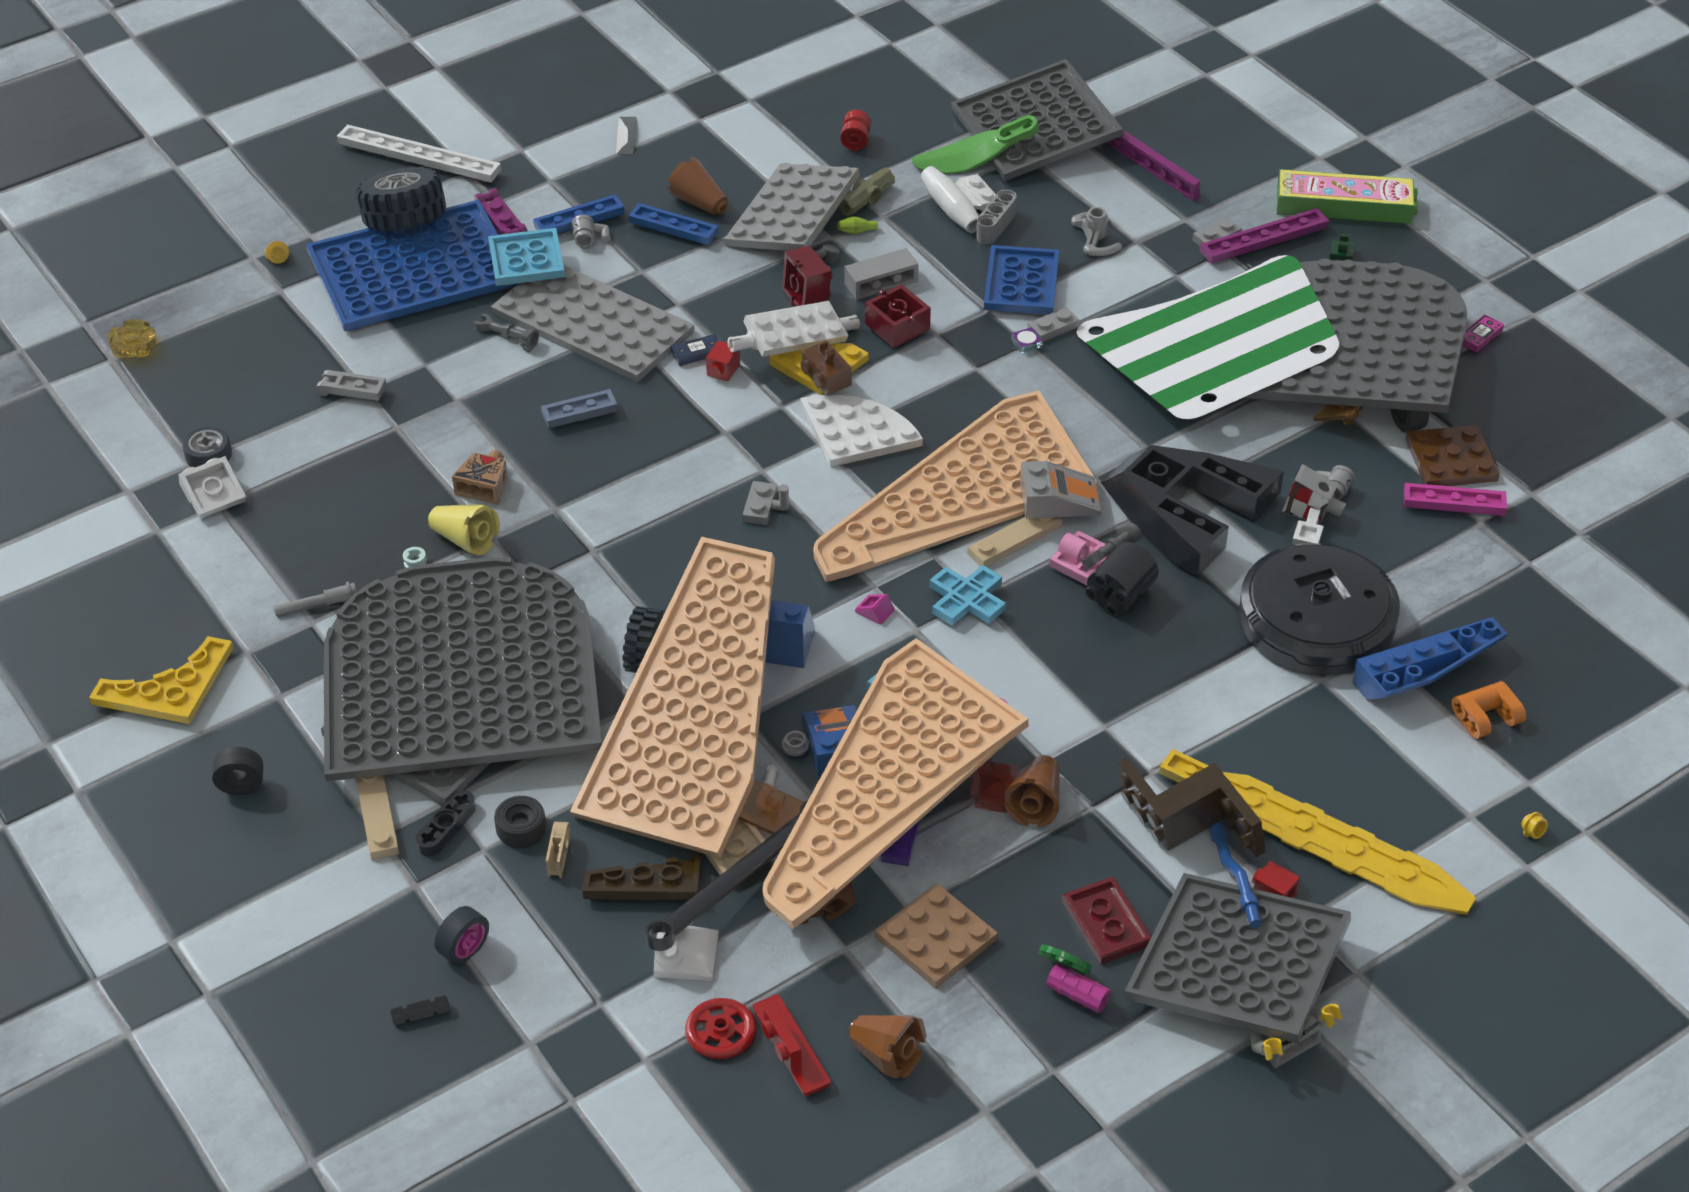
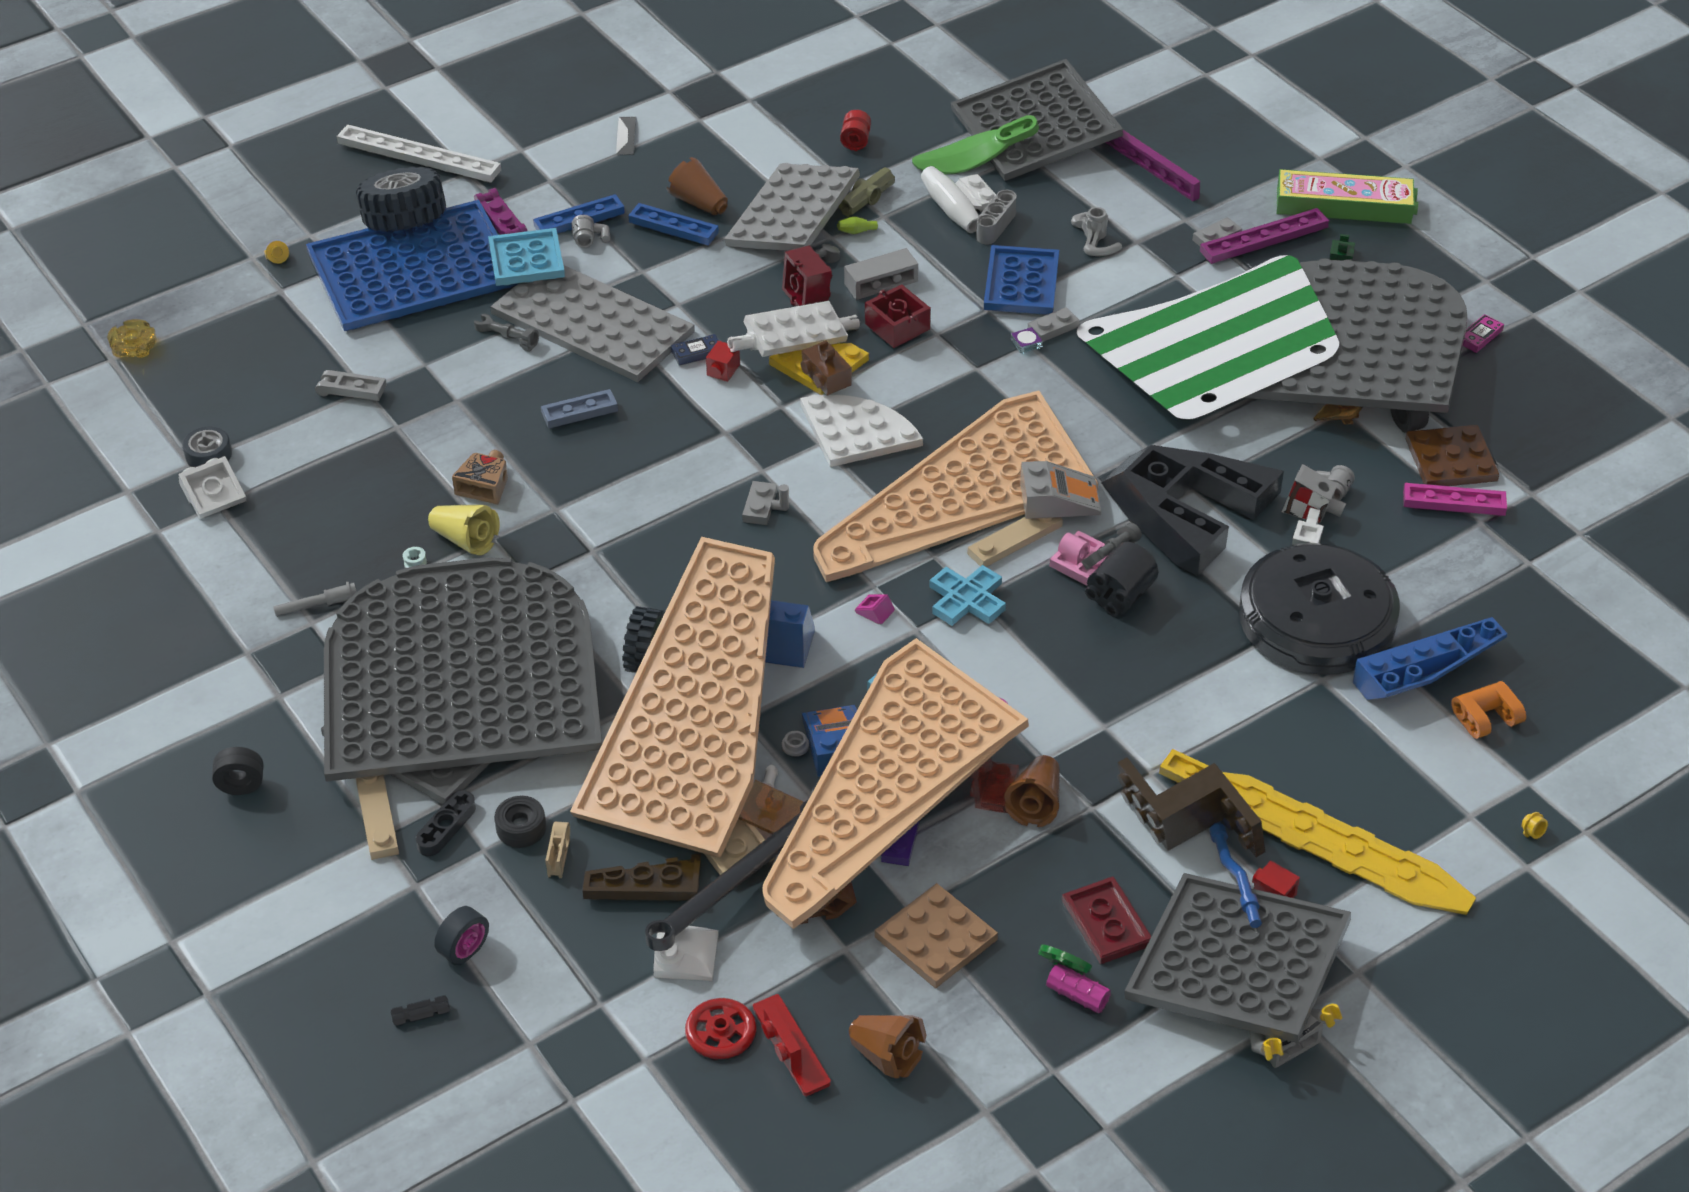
(172, 693): yellow plate -> none

